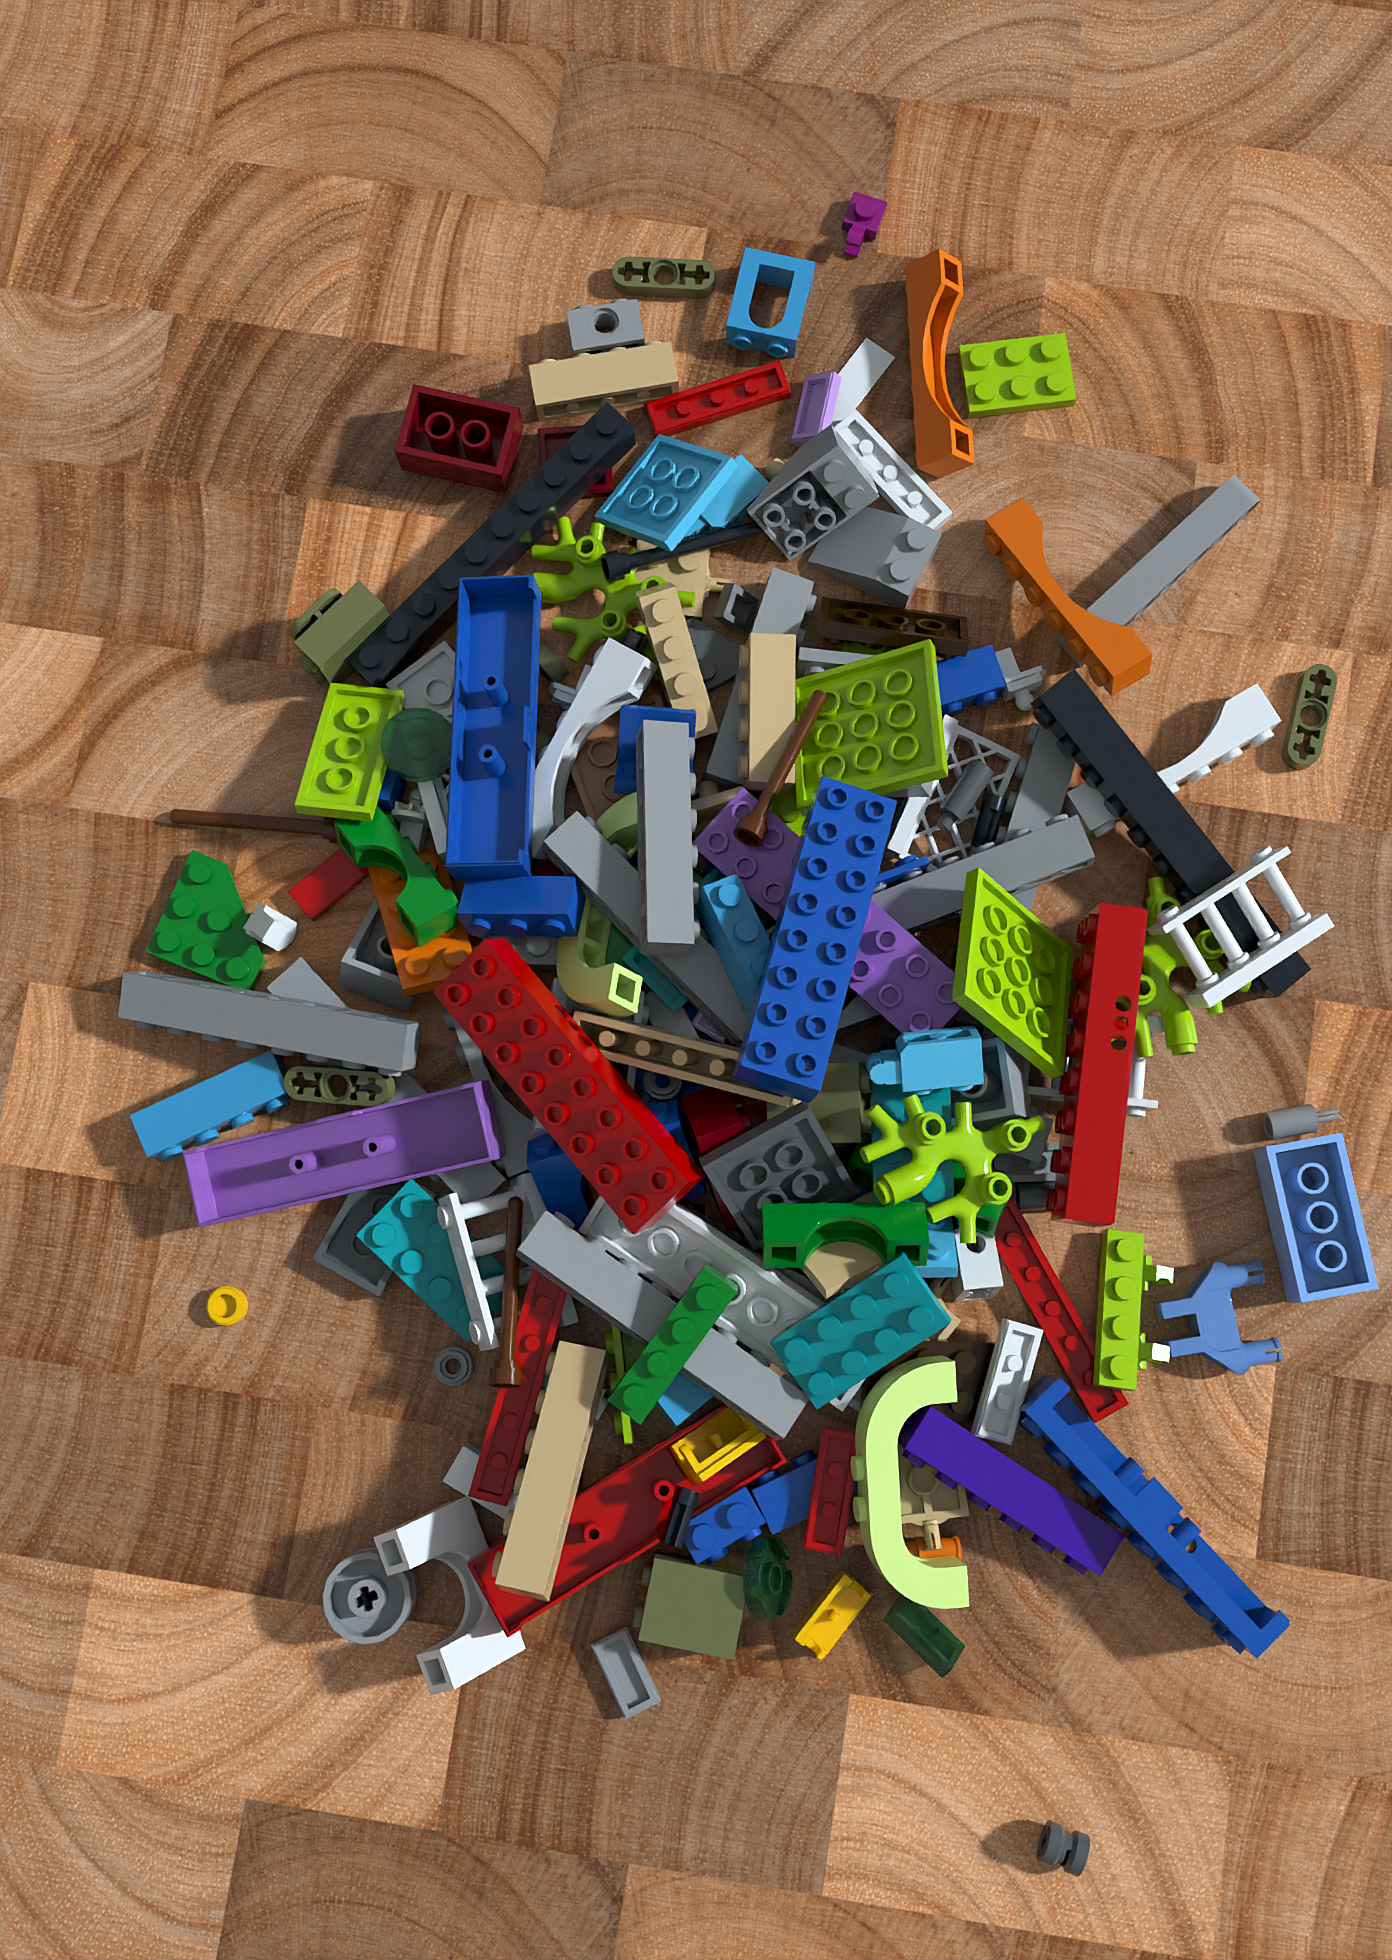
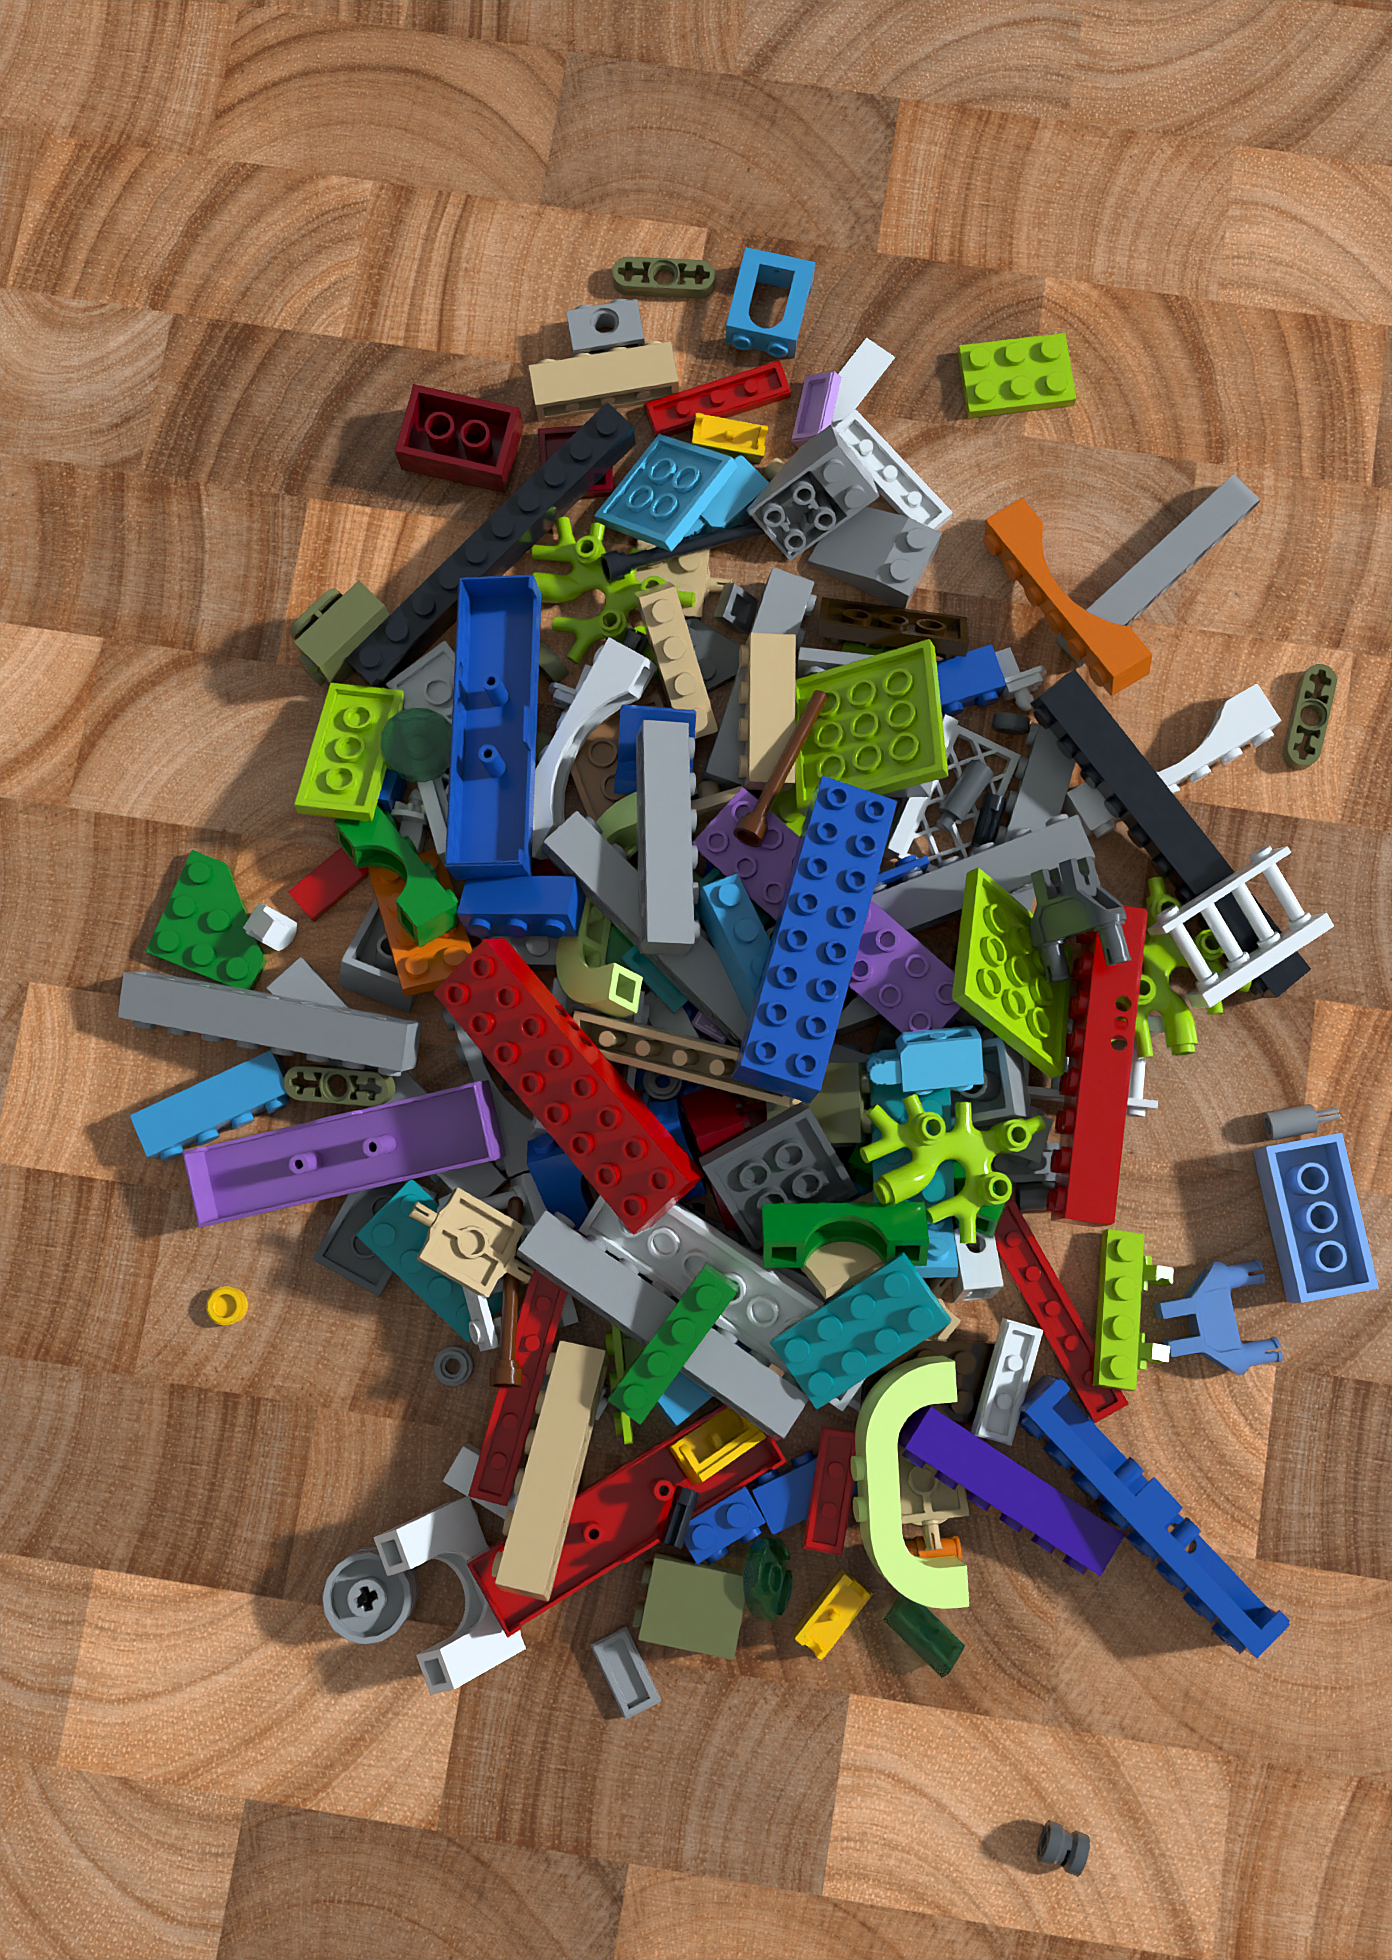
(256, 822): reddish brown piece -> none
(471, 1243): none -> tan plate
(730, 437): none -> yellow hinge
(862, 221): magenta plate -> none
(933, 296): orange arch -> none
(1011, 723): none -> dark grey tile
(1071, 905): none -> dark grey connector

